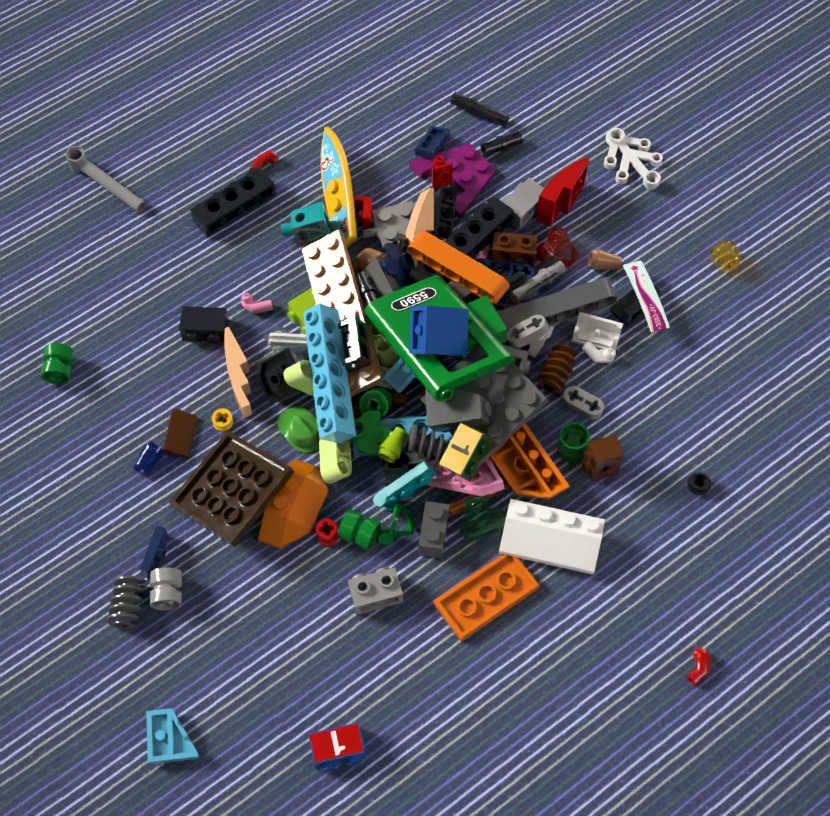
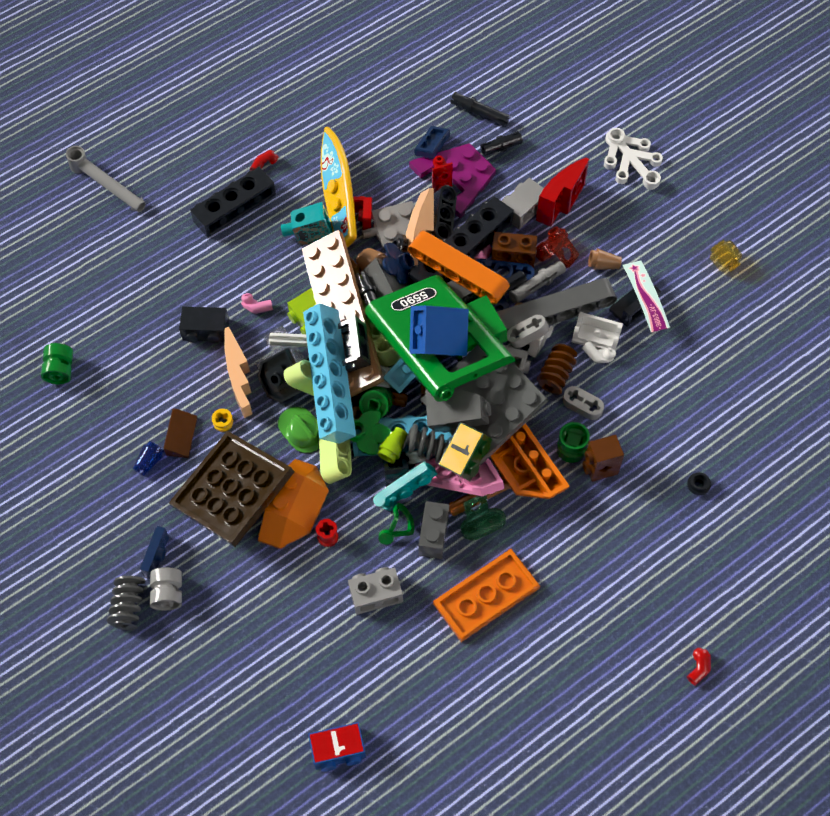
(167, 738): medium azure wing -> none
(356, 528): green wheel -> none
(552, 536): white slope -> none

